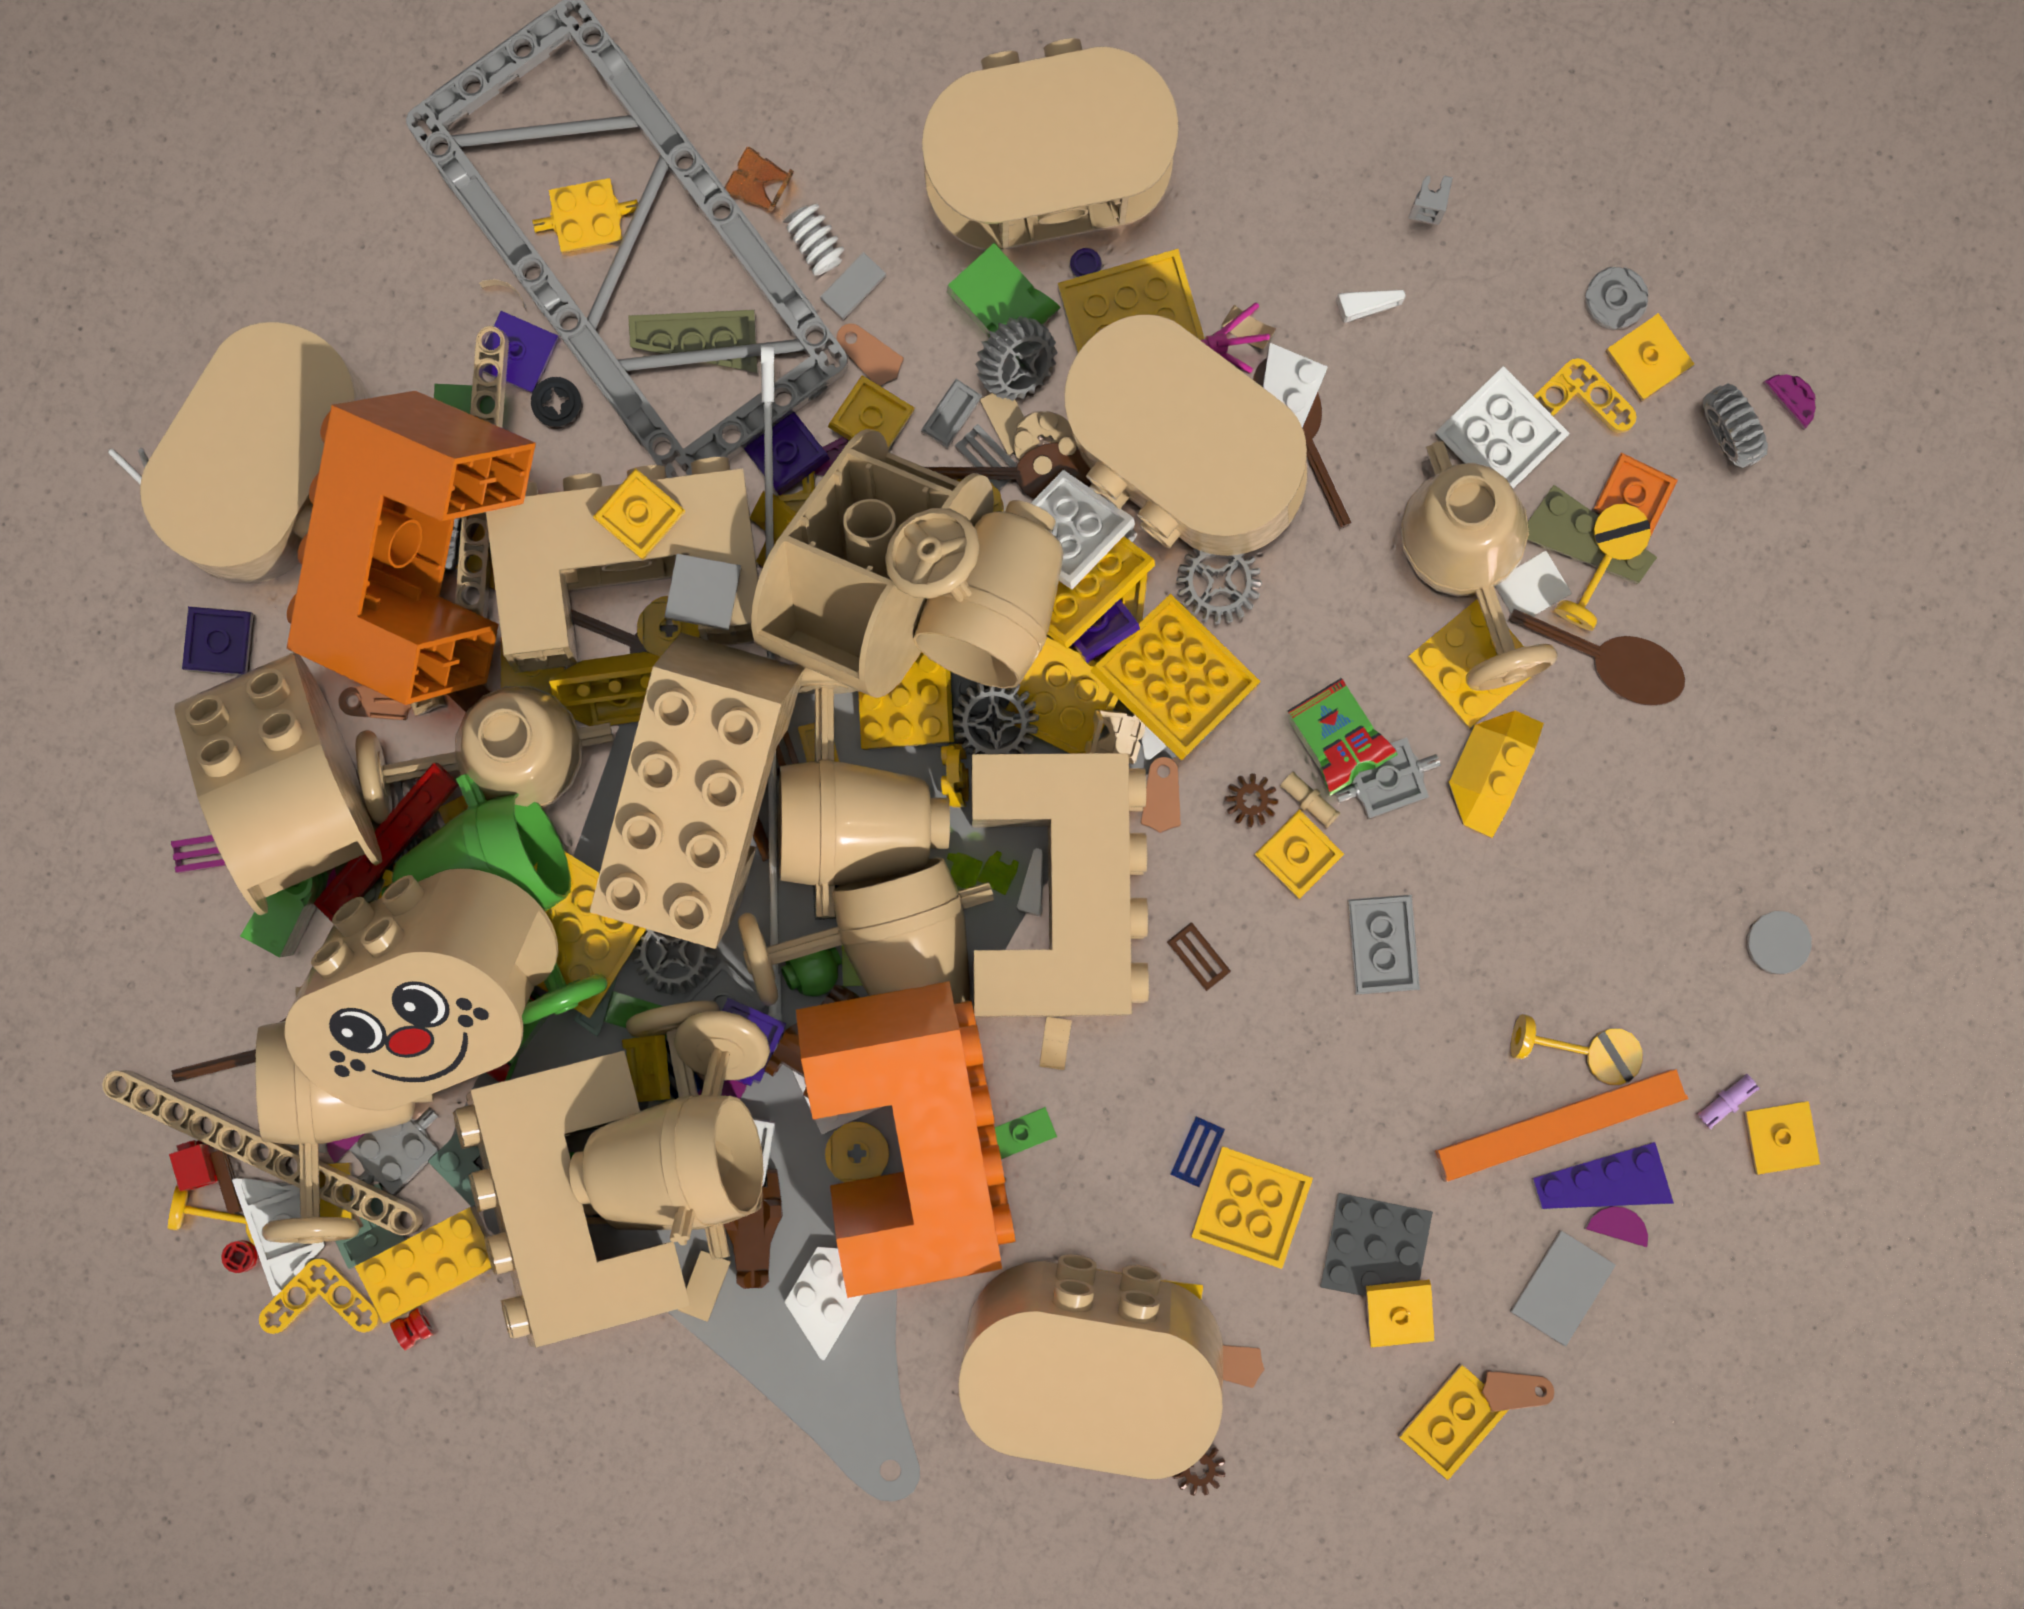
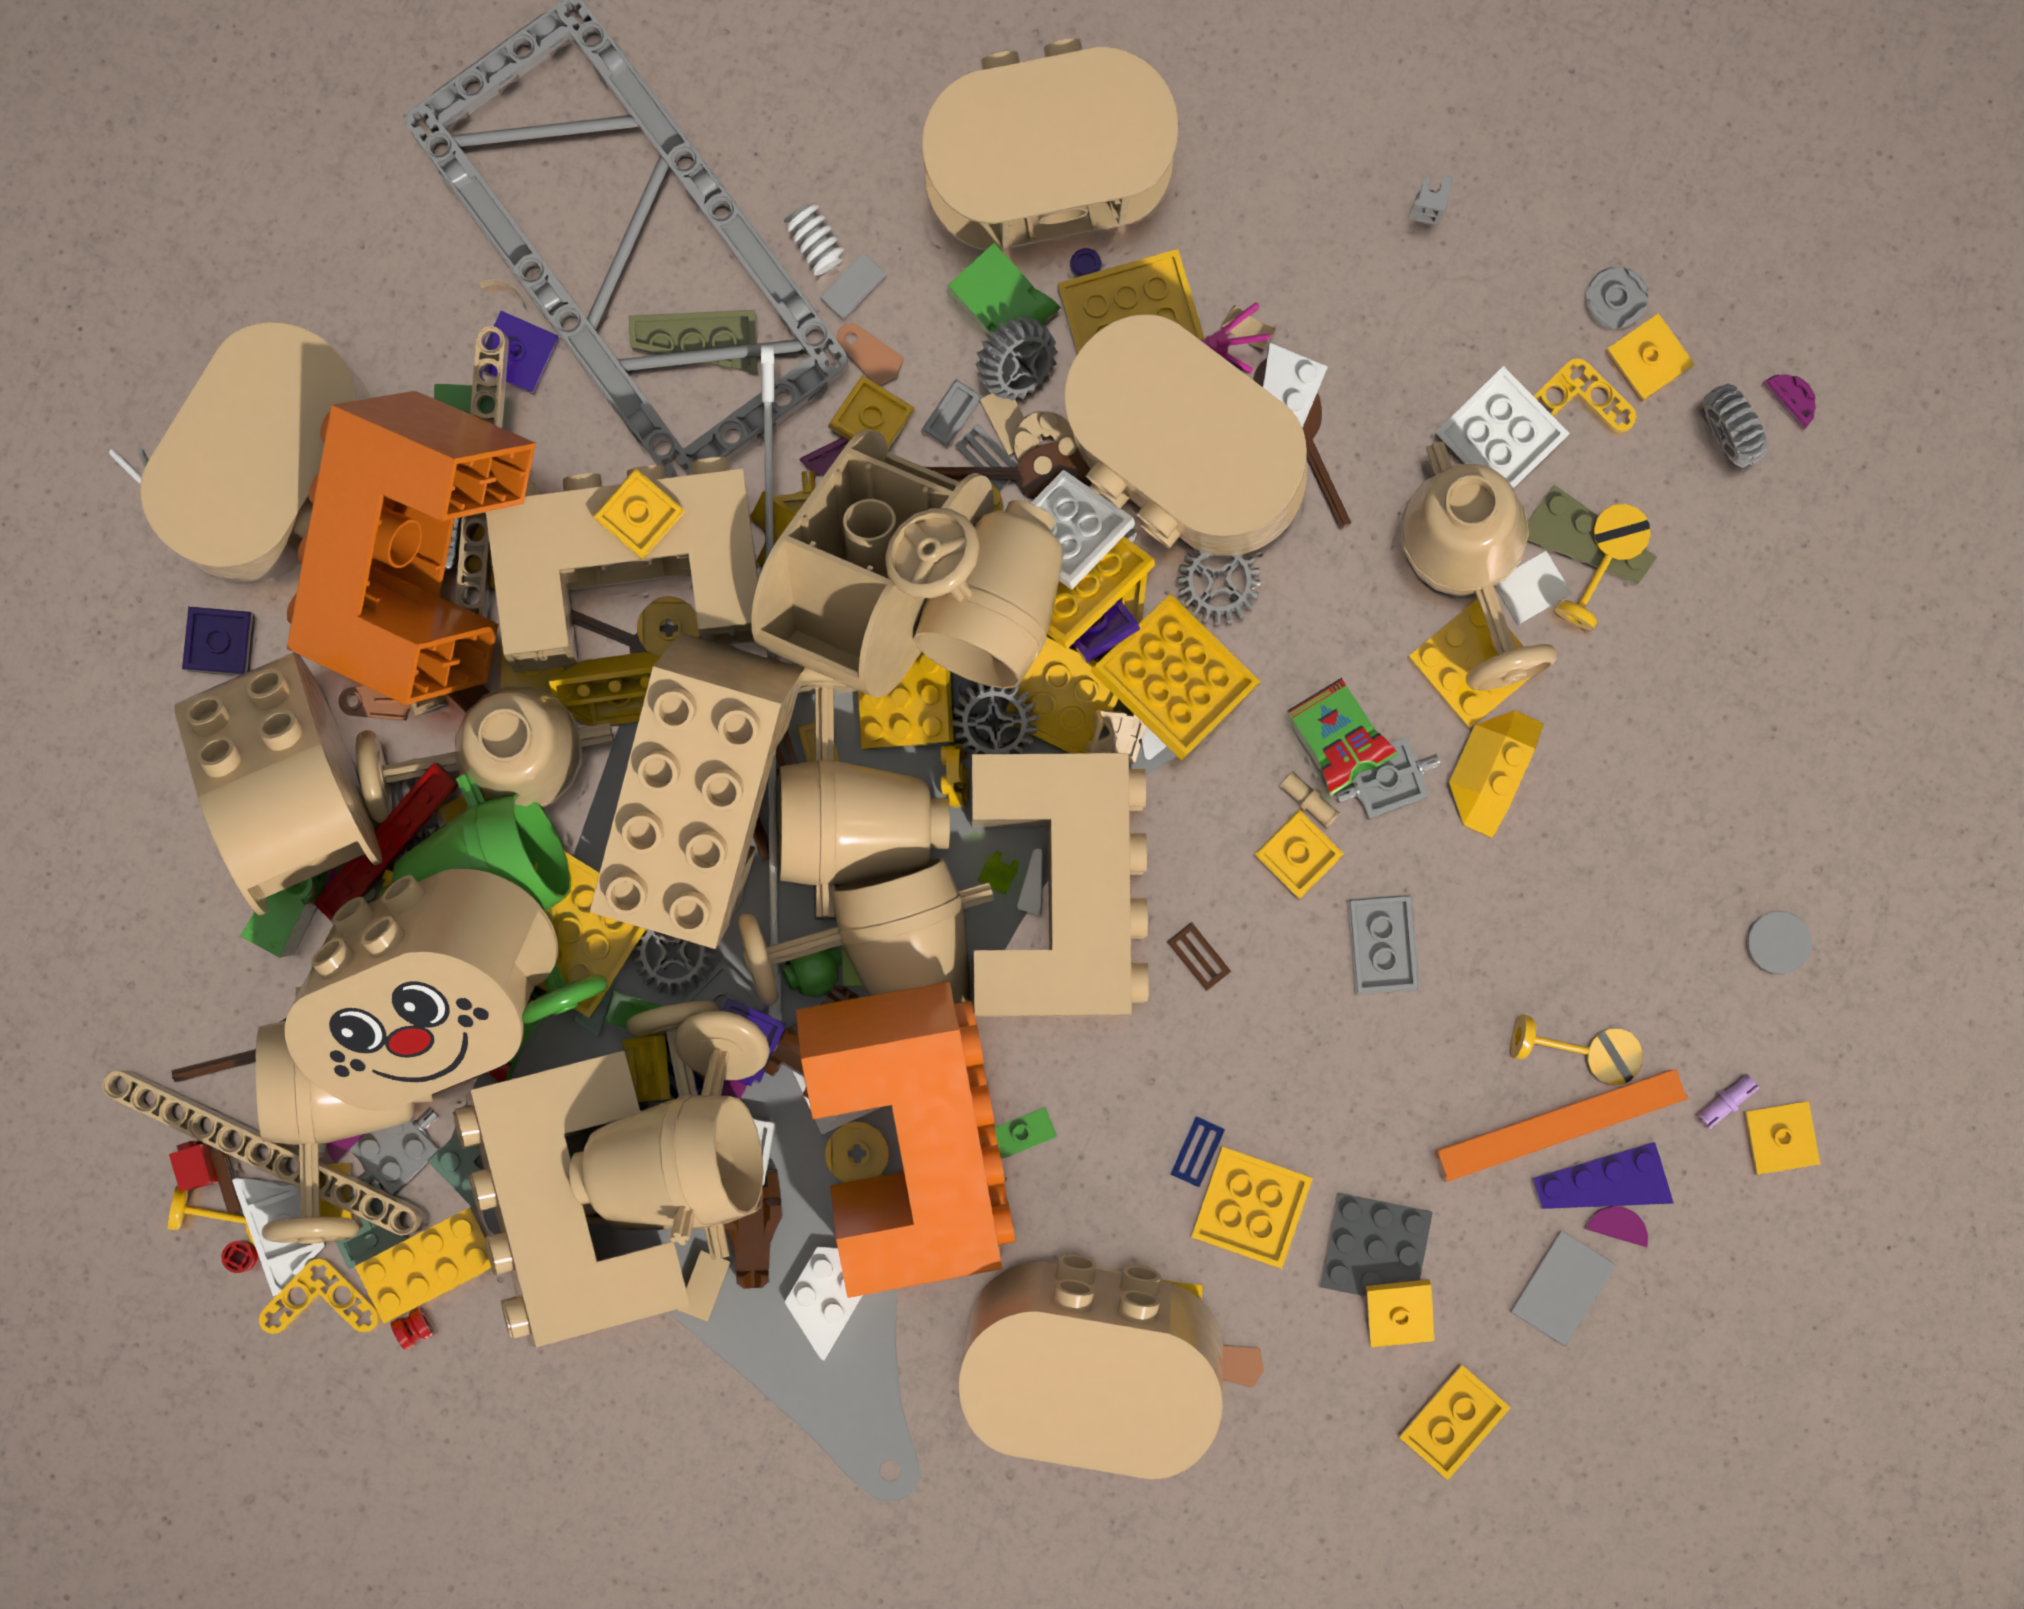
(178, 856): magenta tile -> none
(543, 395): black gear -> none
(585, 215): yellow plate -> none
(702, 592): light grey tile -> none
(751, 176): clear orange piece -> none
(794, 453): dark purple plate -> none
(964, 869): clear neon green tile -> none
(1055, 1043): tan sticker -> none
(1162, 797): nougat piece -> none
(1191, 1477): reddish brown gear -> none
(1248, 789): reddish brown gear -> none
(1361, 304): white slope -> none
(1515, 1391): nougat piece -> none
(1625, 664): reddish brown piece -> none
(1637, 486): orange plate -> none

